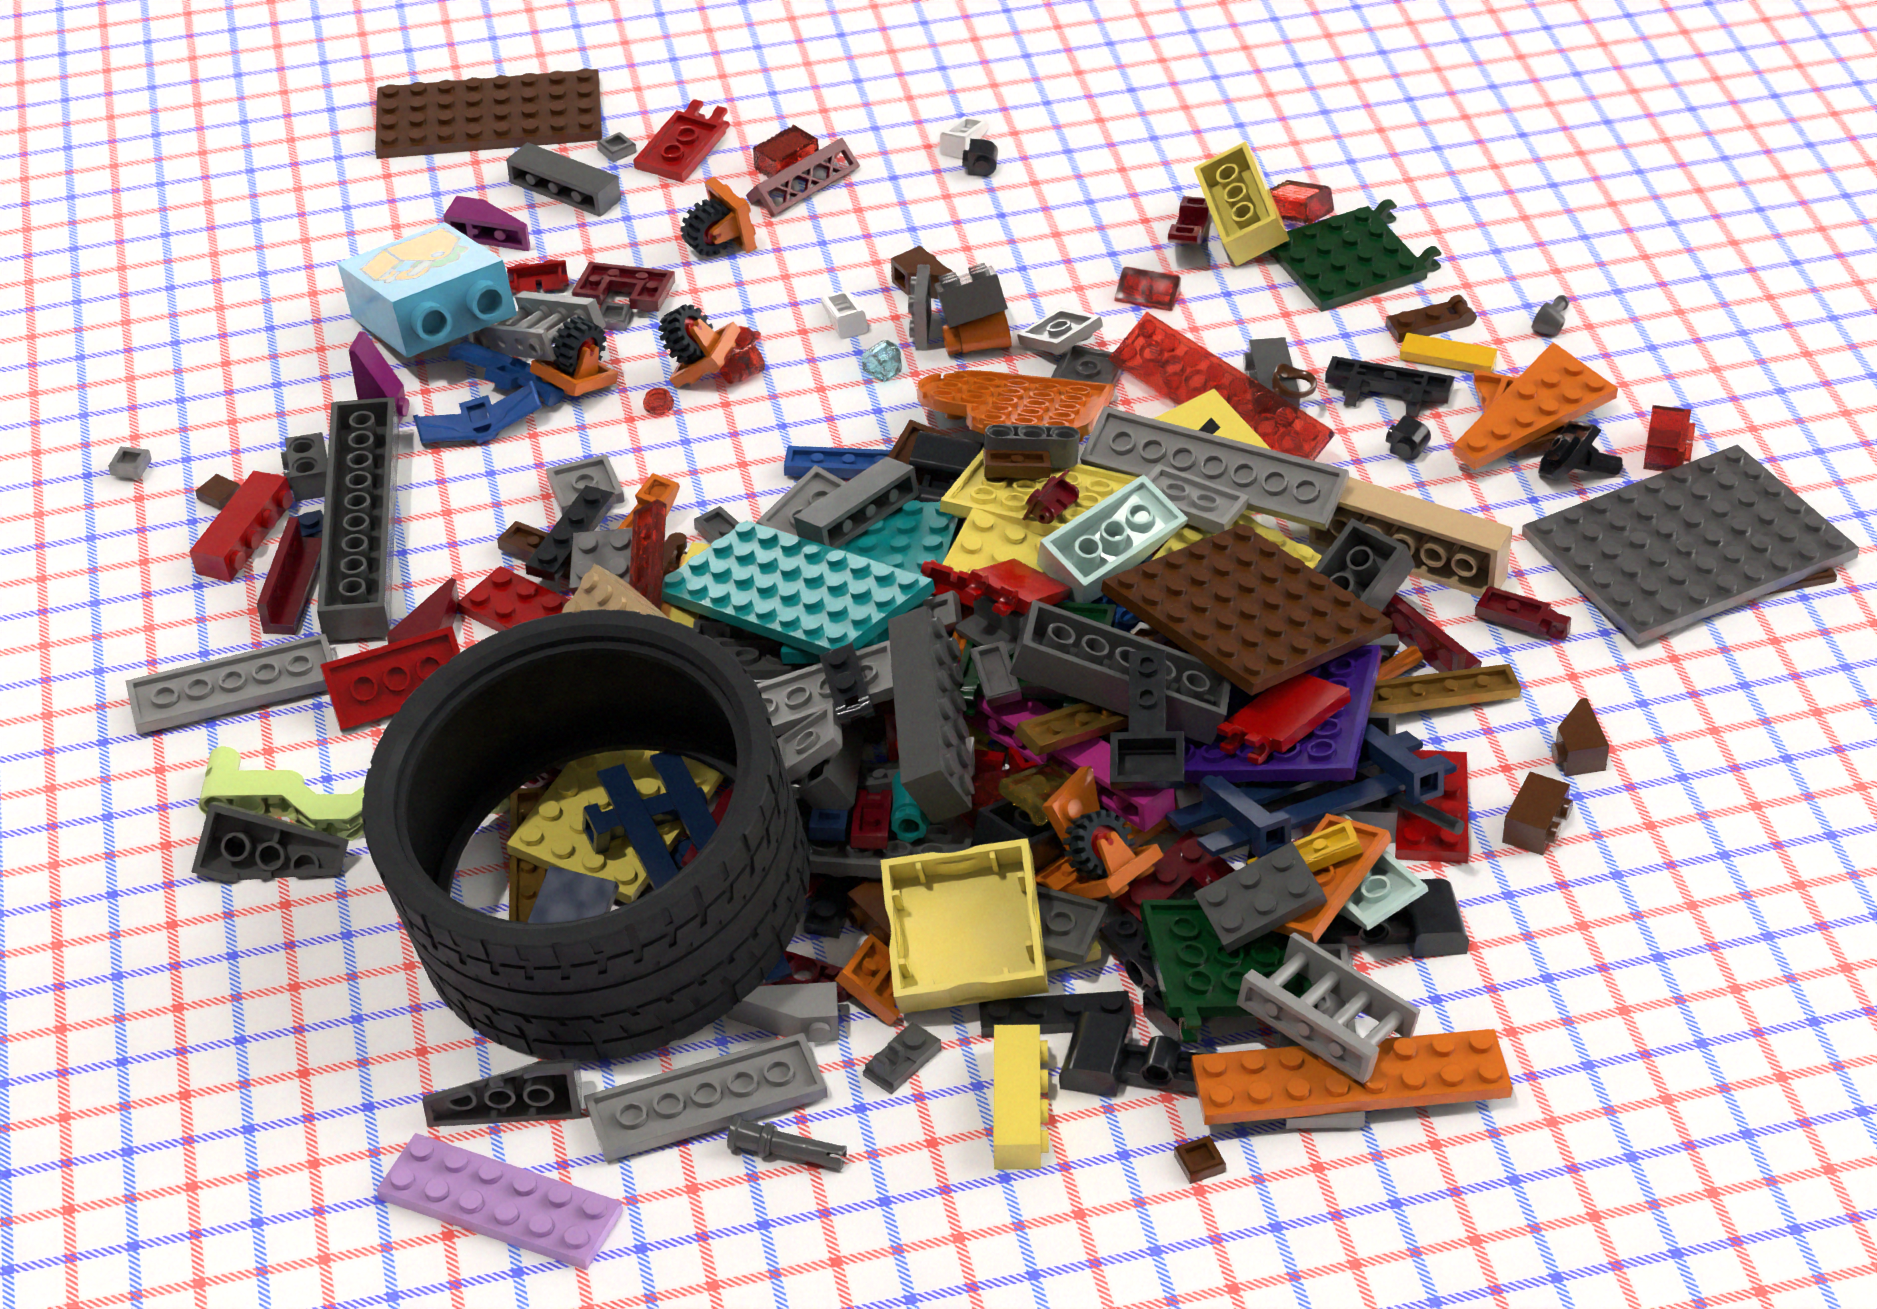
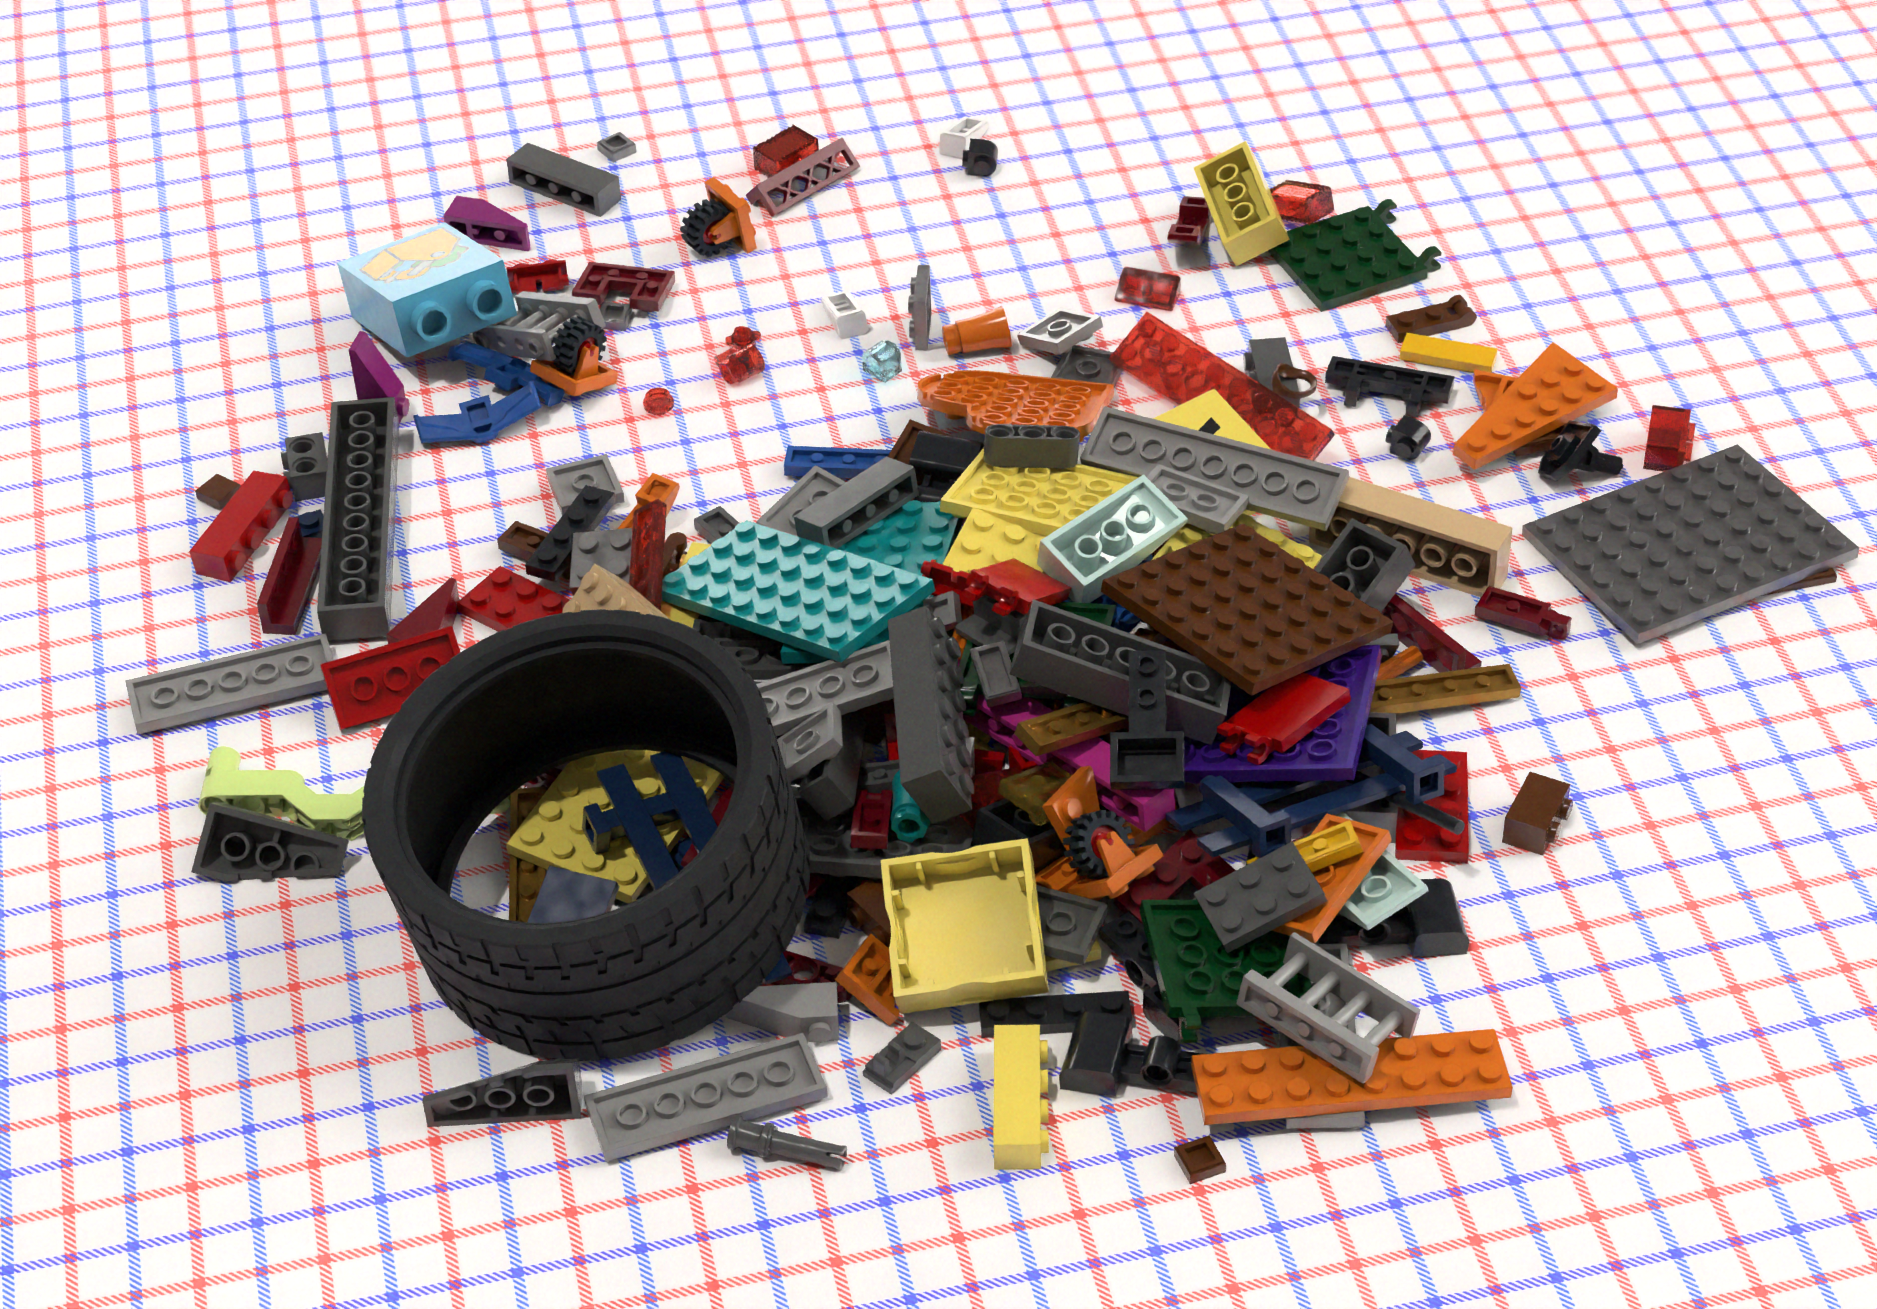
(130, 462): flat silver plate -> none
(488, 113): reddish brown plate -> none
(500, 1201): lavender plate -> none
(682, 142): red tile -> none
(695, 343): plate -> none
(828, 825): dark blue plate -> none
(847, 684): black plate -> none
(905, 266): reddish brown slope -> none
(970, 294): dark grey brick -> none
(1016, 464): reddish brown plate -> none
(1052, 499): dark red hinge -> none
(1549, 318): dark grey bar -> none
(1580, 742): reddish brown slope -> none

